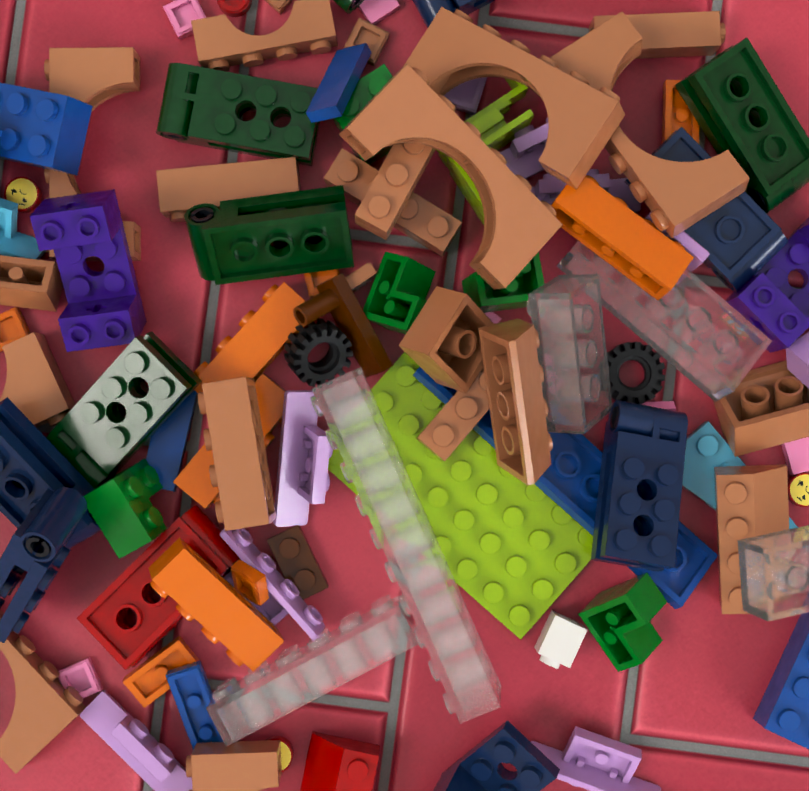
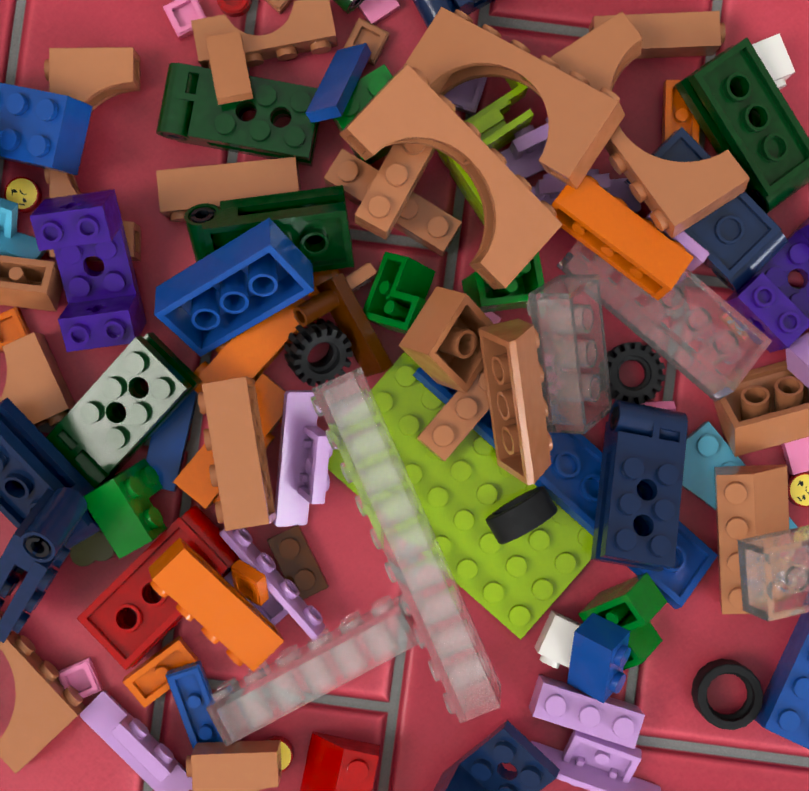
(92, 549): none -> olive tile
(229, 67): none -> nougat tile
(234, 288): none -> blue brick
(521, 515): none -> black tyre
(573, 709): none -> lavender brick
(599, 657): none -> blue brick
(751, 706): none -> black tyre
(775, 59): none -> white brick

